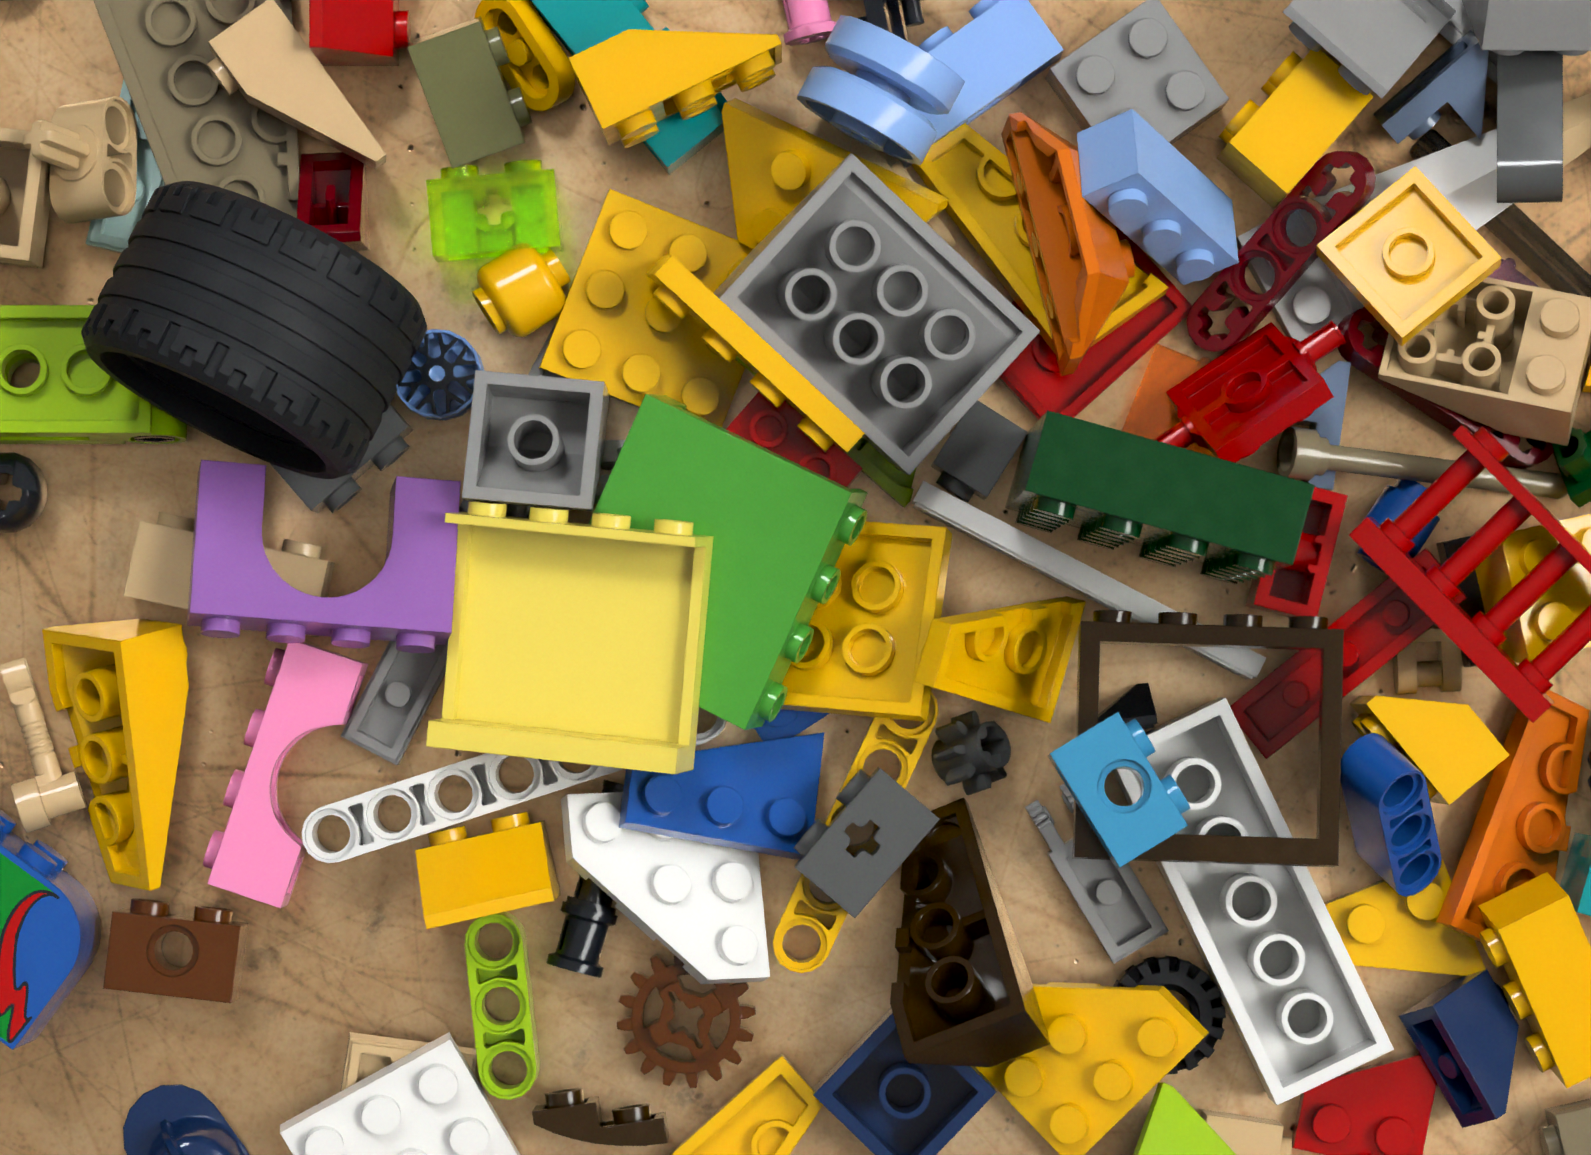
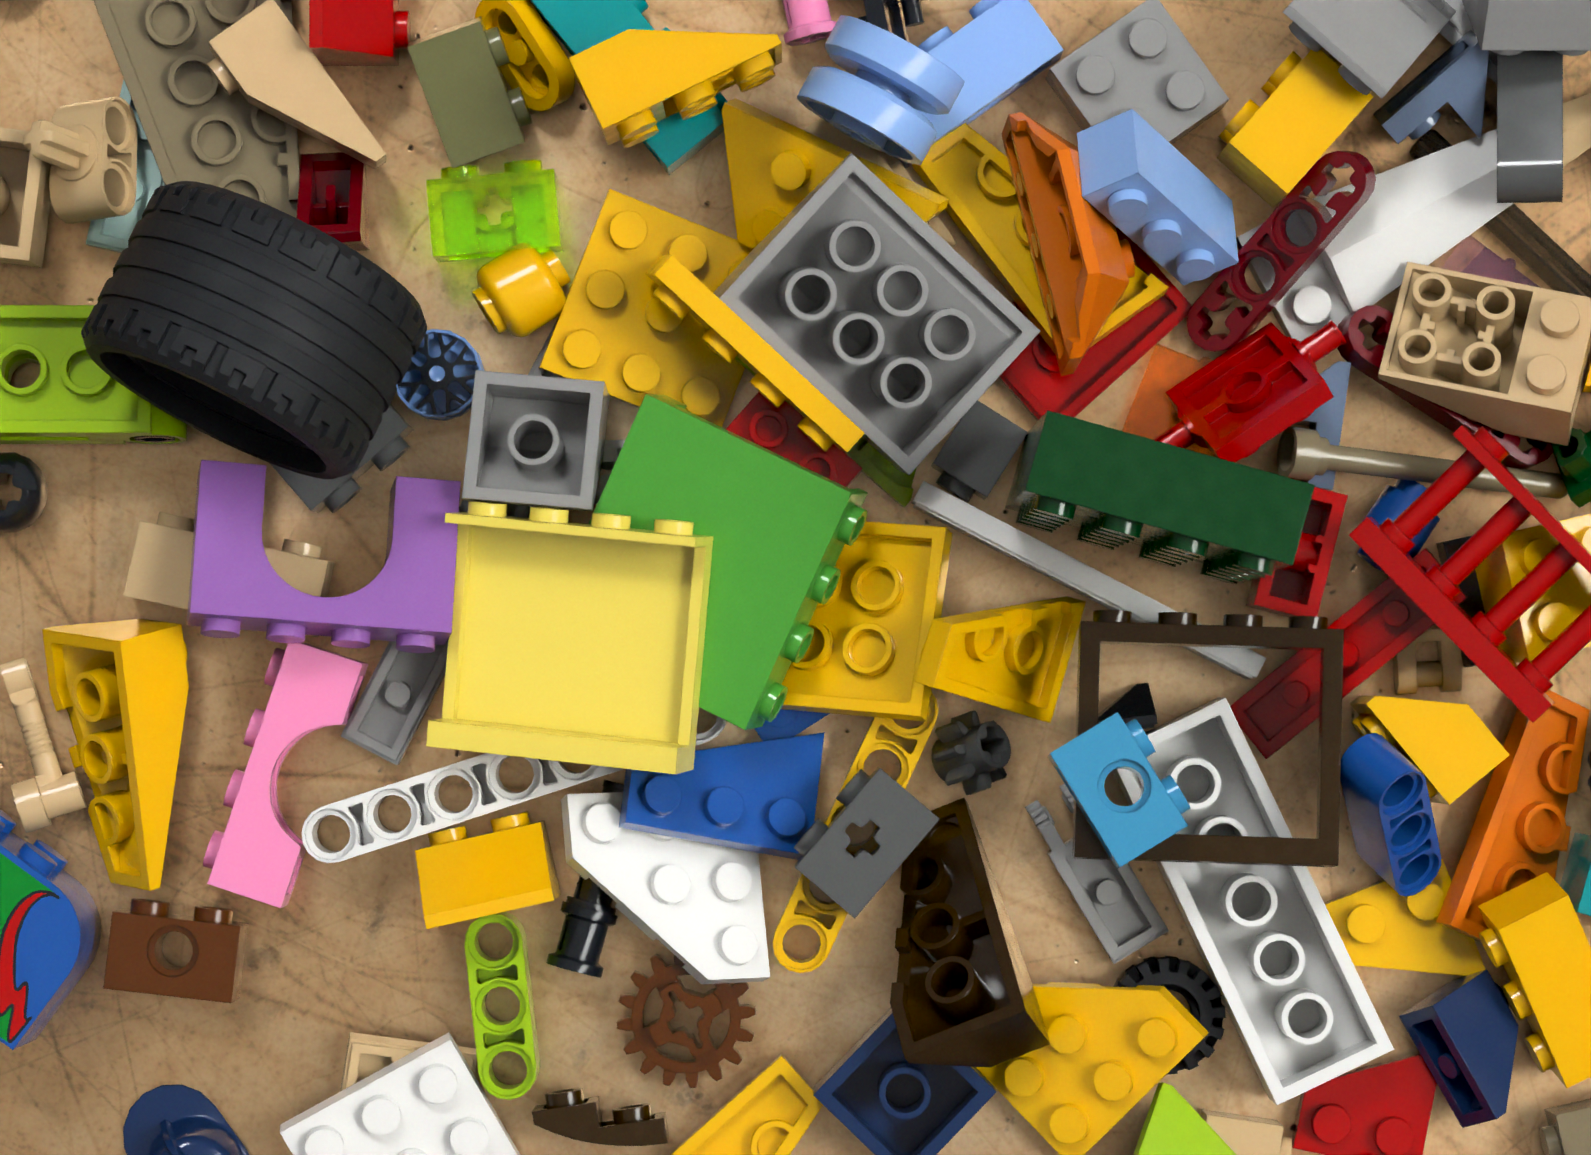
(1408, 255): yellow plate -> none

